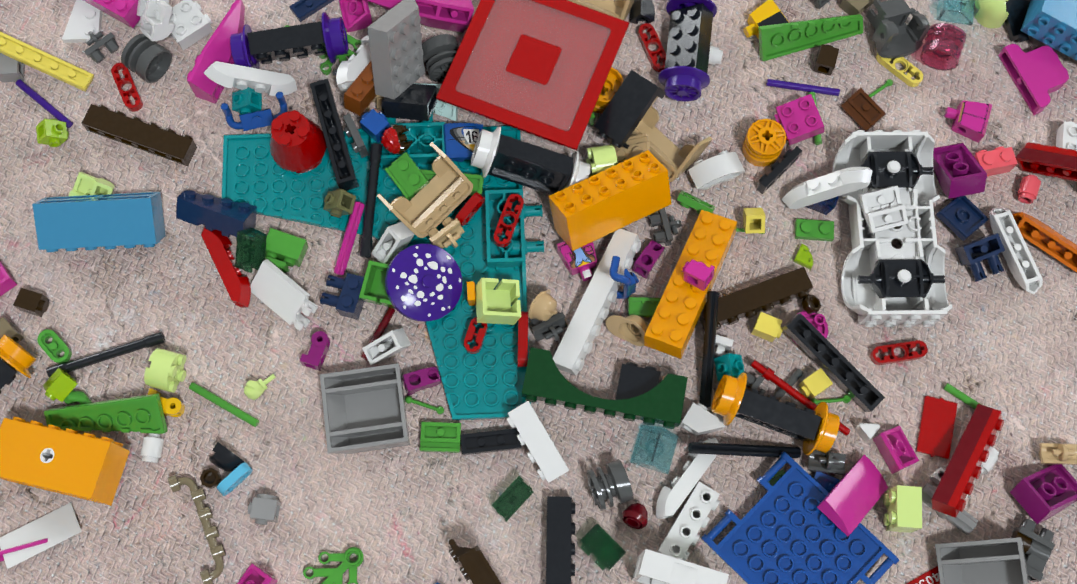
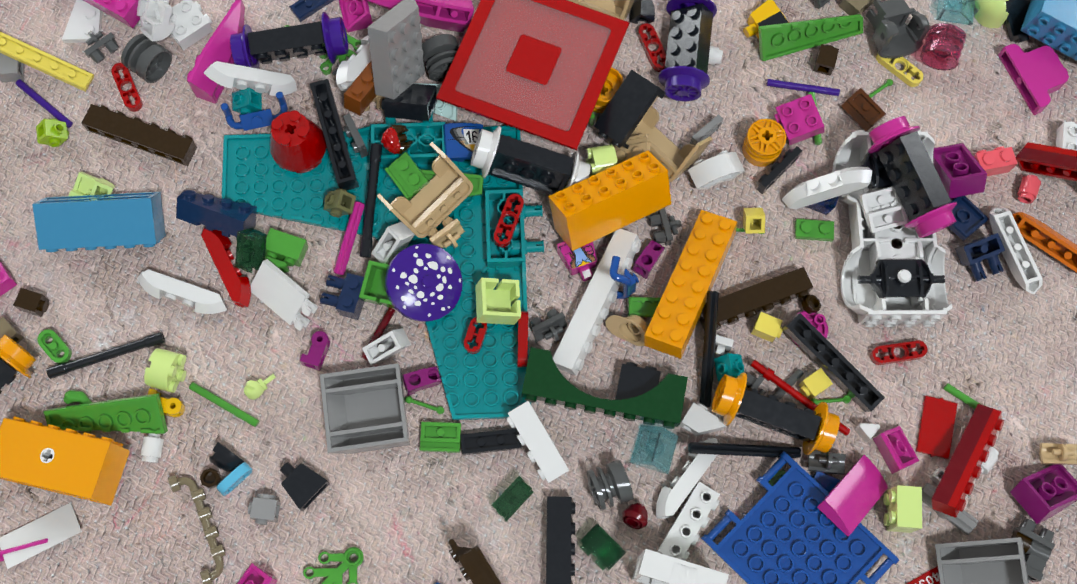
(59, 385): lime brick -> none
(190, 295): none -> white brick
(302, 484): none -> black torso
(374, 124): blue brick -> none
(470, 208): red beam -> none
(471, 294): light orange tile -> none
(543, 306): tan piece -> none
(688, 200): bright green plate -> none
(698, 274): dark pink brick -> none
(707, 130): none -> light grey tile
(804, 257): lime tile -> none
(913, 176): none -> black brick
(970, 119): dark pink torso -> none

